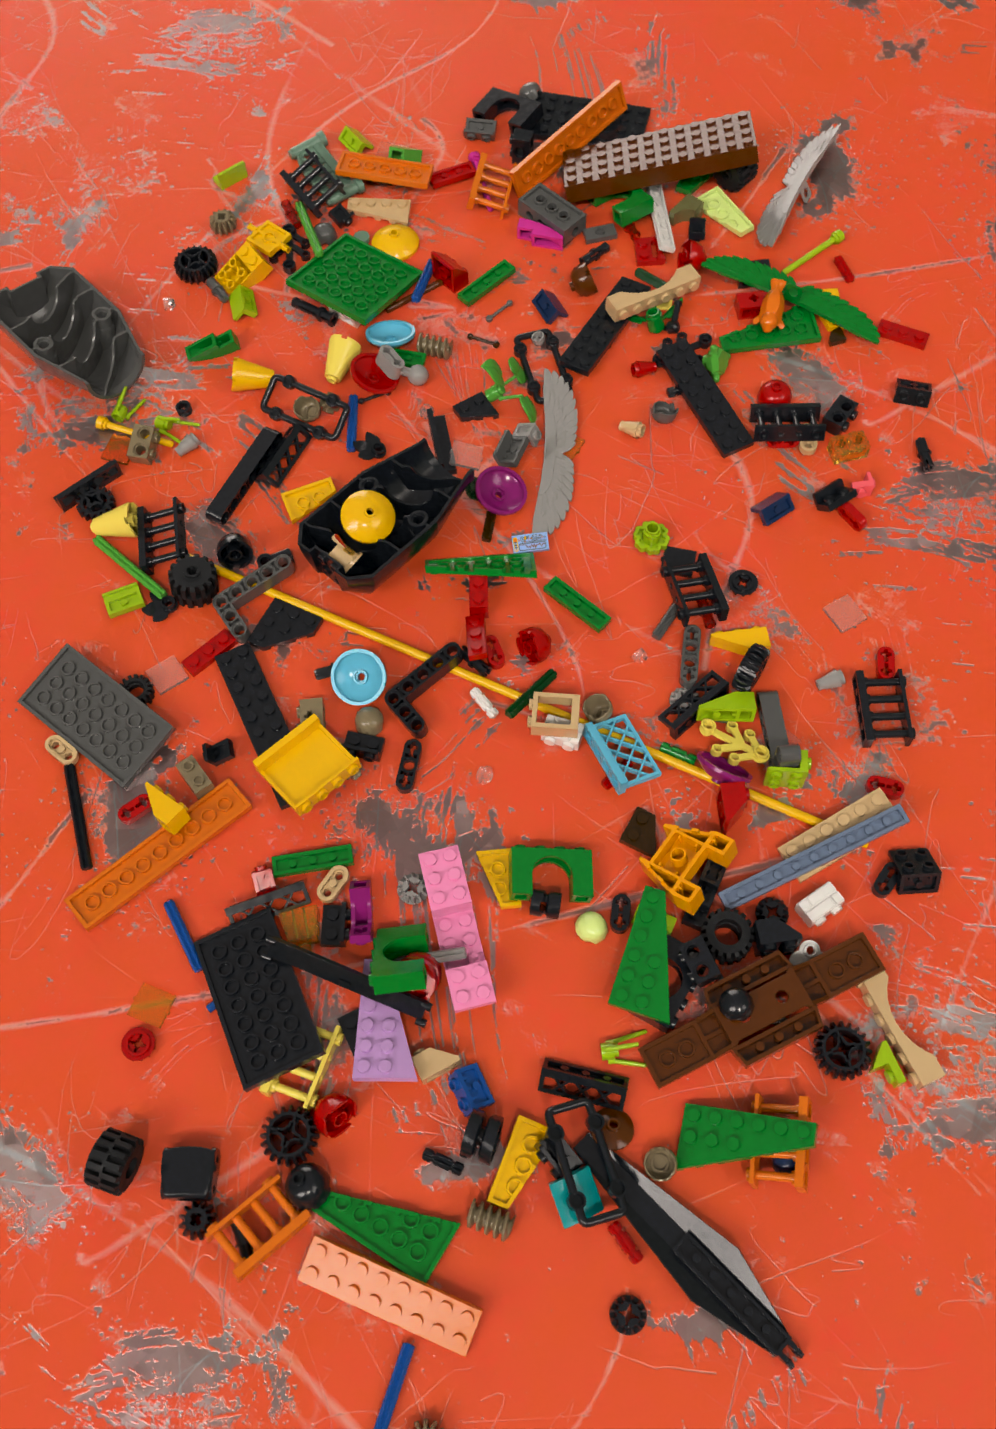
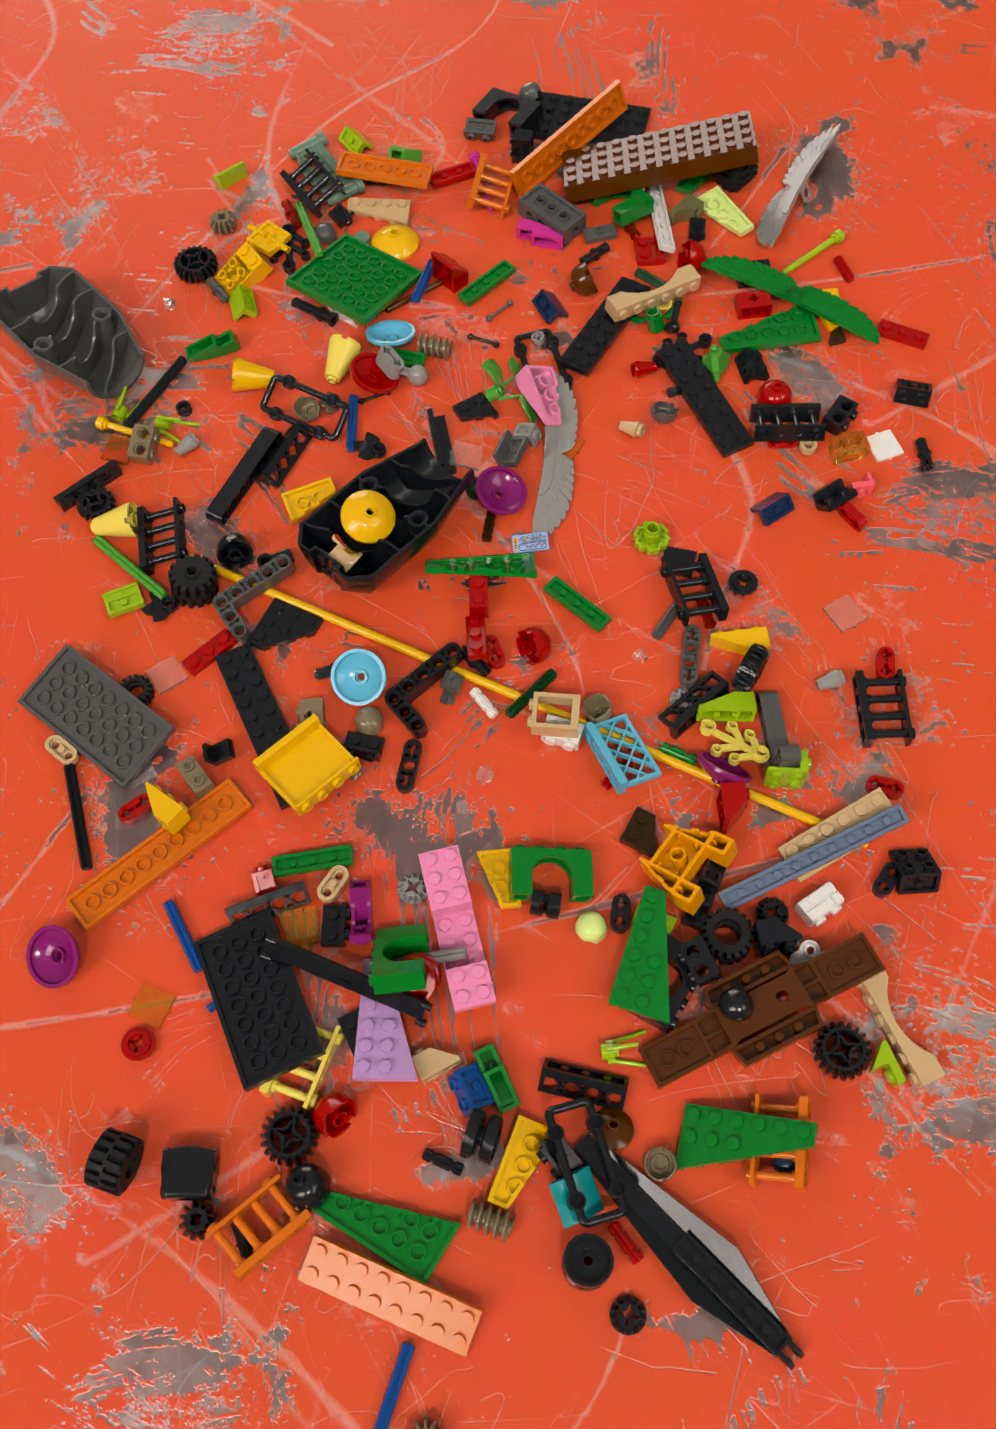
(53, 956): none -> magenta dish
(155, 392): none -> black axle
(451, 684): none -> dark grey plate
(496, 1077): none -> green slope
(539, 388): none -> bright pink wedge
(577, 1272): none -> black wheel
(751, 366): none -> black bracket
(772, 307): orange animal -> none
(884, 446): none -> white piece

